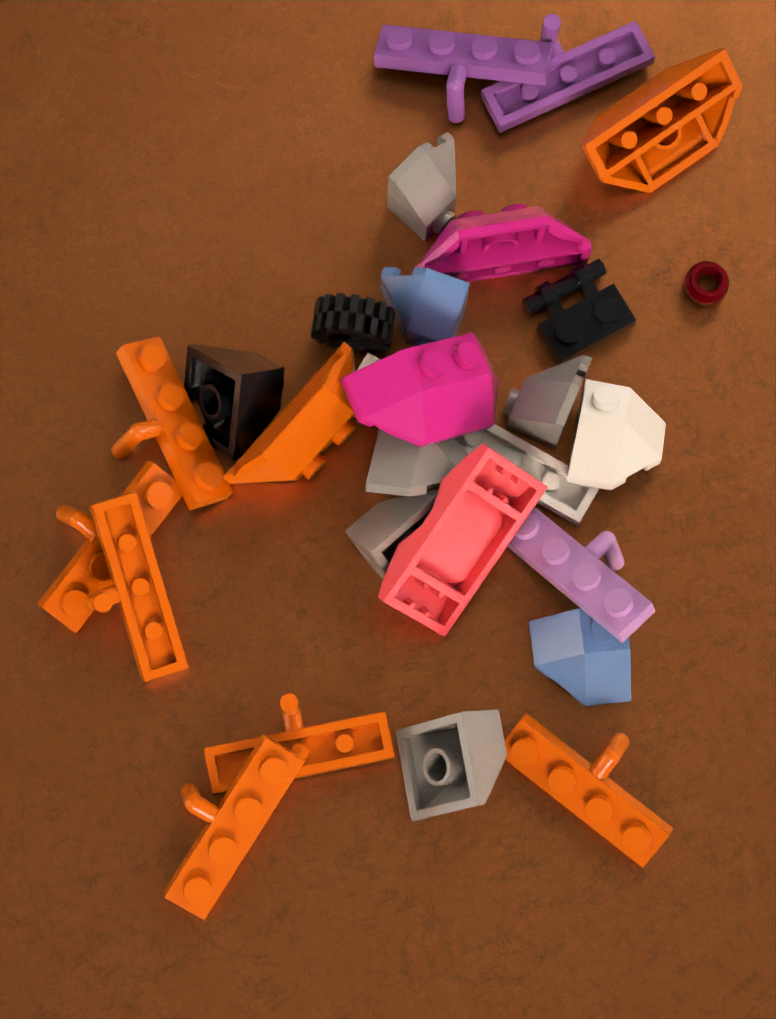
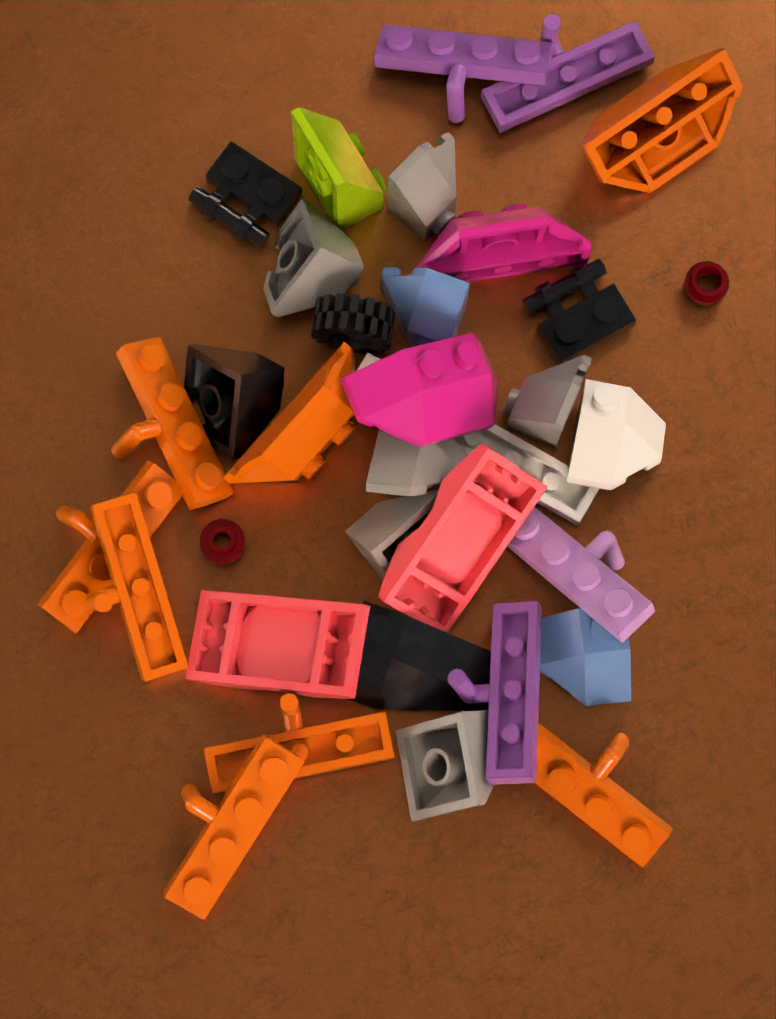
(227, 554): none -> dark red plate
(254, 185): none -> black plate
(278, 644): none -> coral slope
(311, 262): none -> light grey slope
(335, 168): none -> lime slope
(409, 665): none -> black wedge
(511, 693): none -> medium lavender plate

